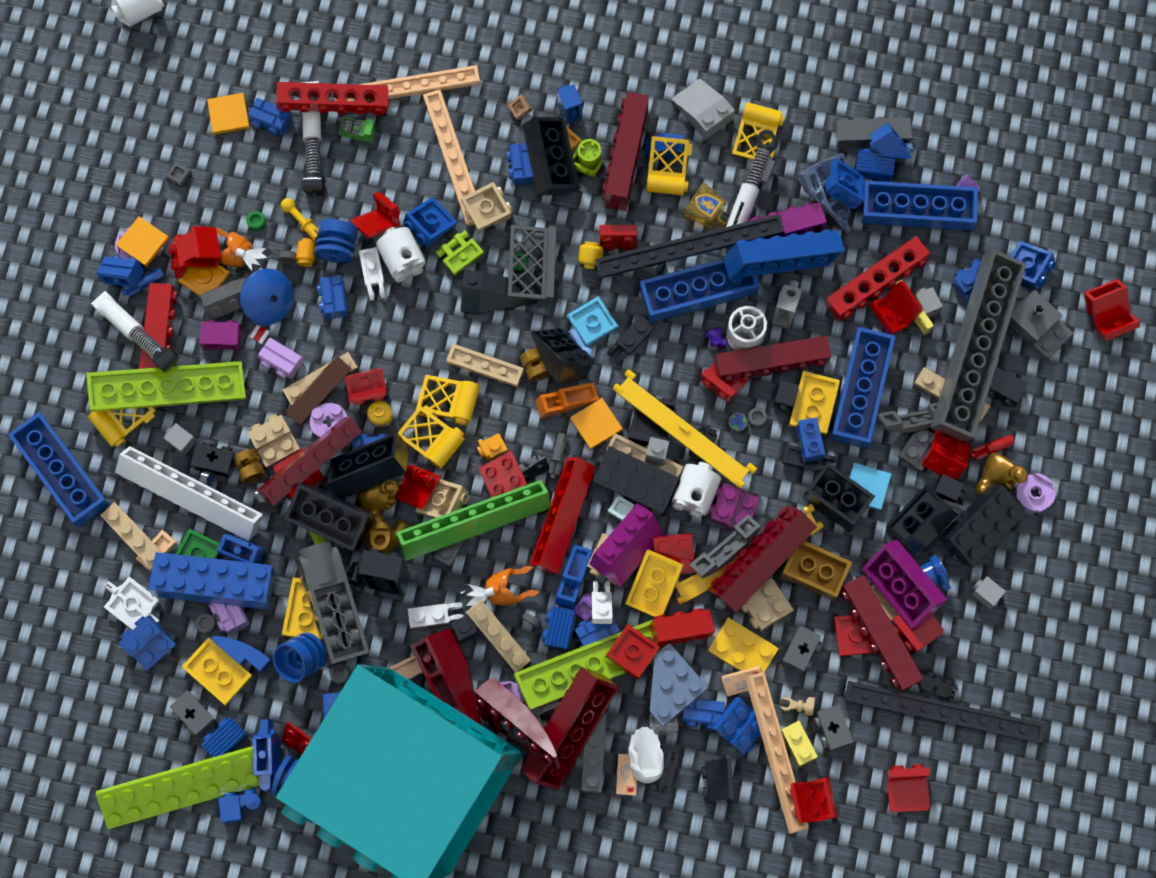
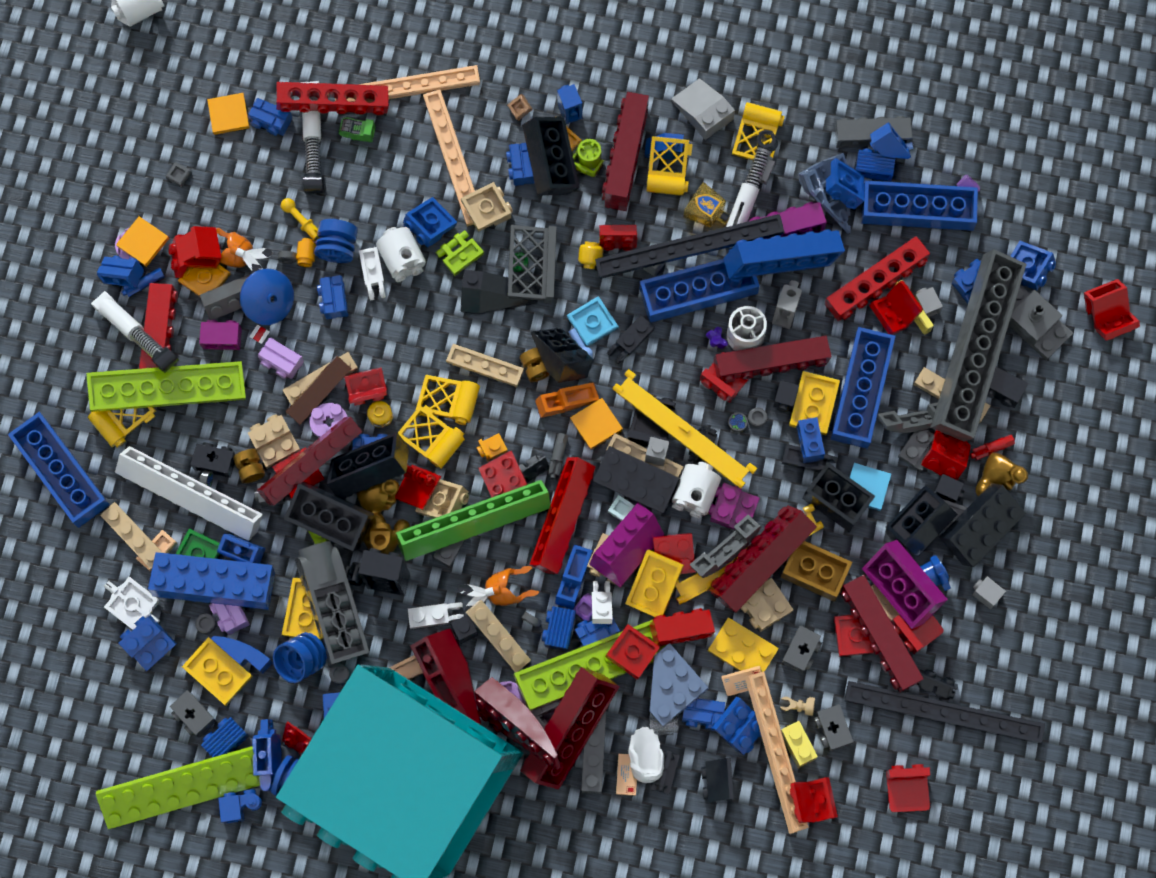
(179, 439): light grey brick -> none
(255, 220): green tile -> none
(379, 220): red bracket -> none
(1046, 491): lavender plate -> none

